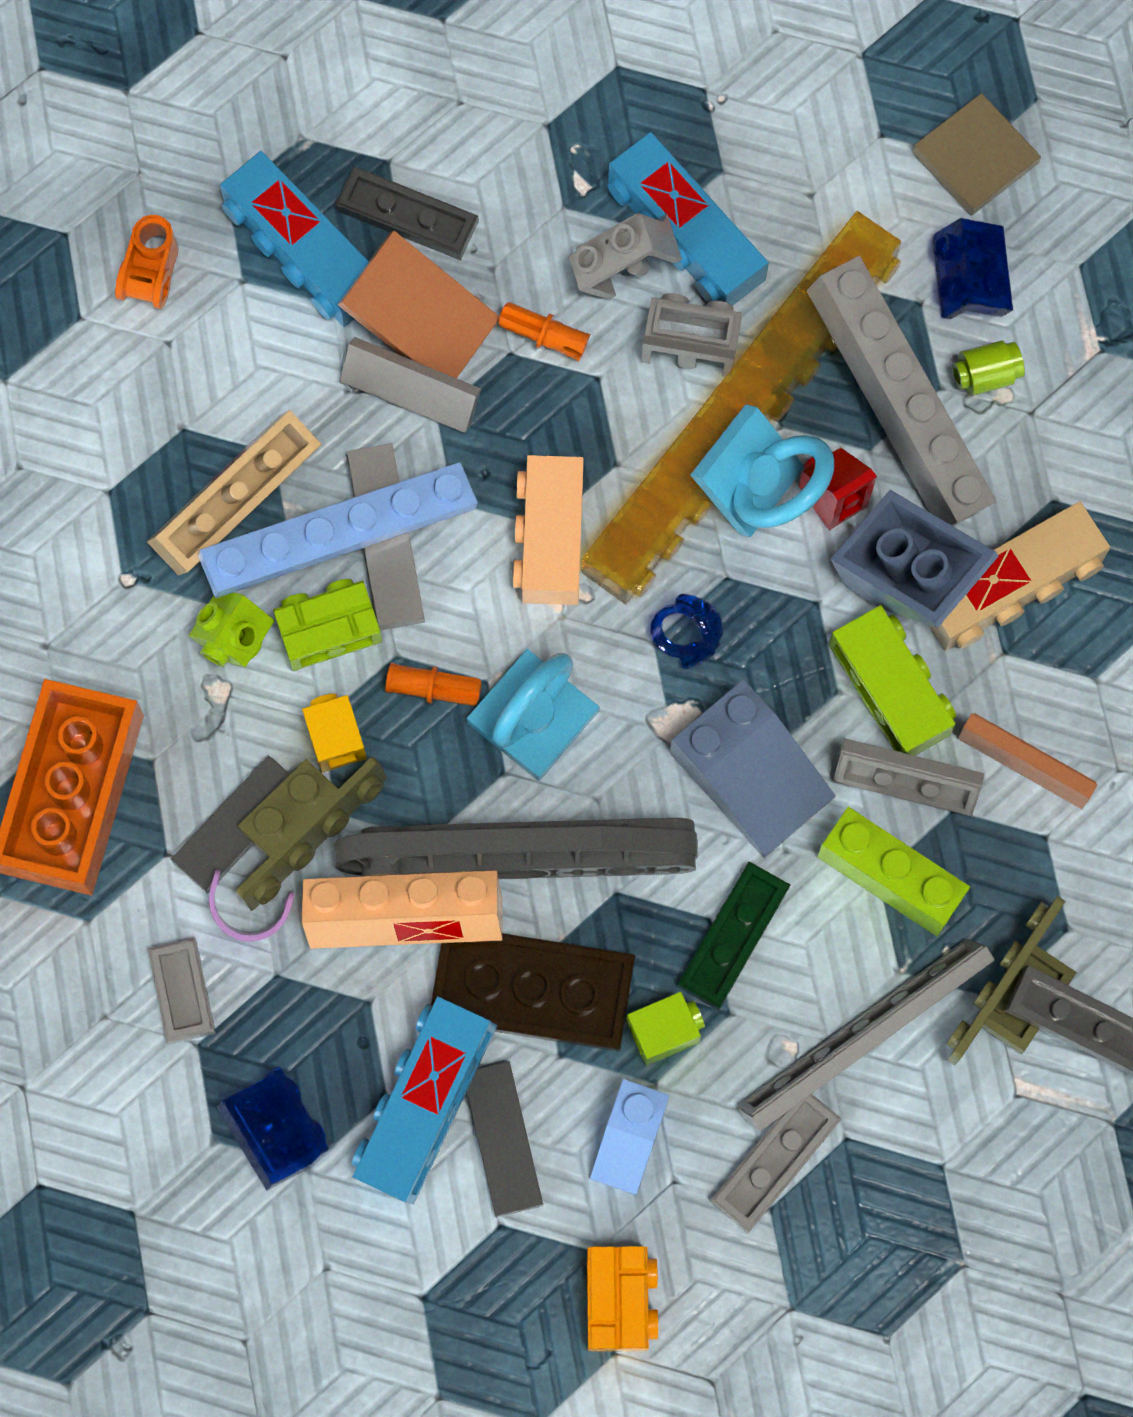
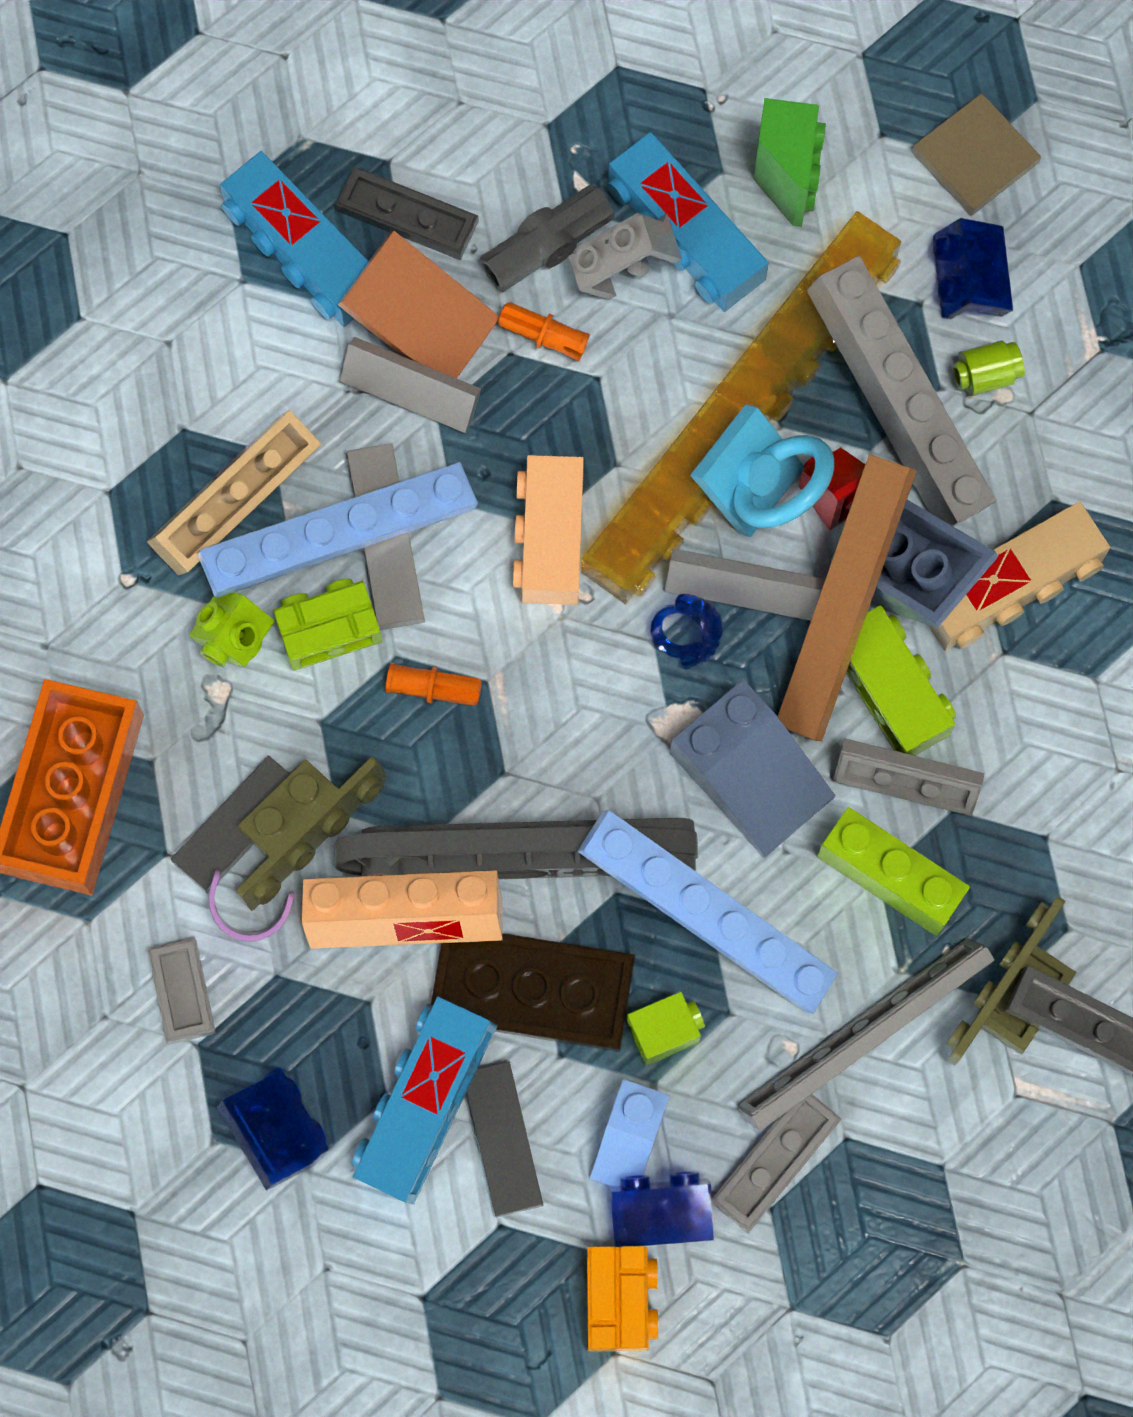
(145, 270): orange piece -> none
(334, 732): yellow brick -> none
(534, 712): medium azure tile -> none
(547, 237): none -> dark grey piece
(661, 1210): none -> clear blue bracket
(692, 331): light grey window -> none
(707, 911): none -> light blue plate
(733, 935): dark green tile -> none
(743, 584): none -> light grey tile
(789, 156): none -> bright green slope
(846, 597): none -> medium nougat tile
(1027, 760): nougat tile -> none

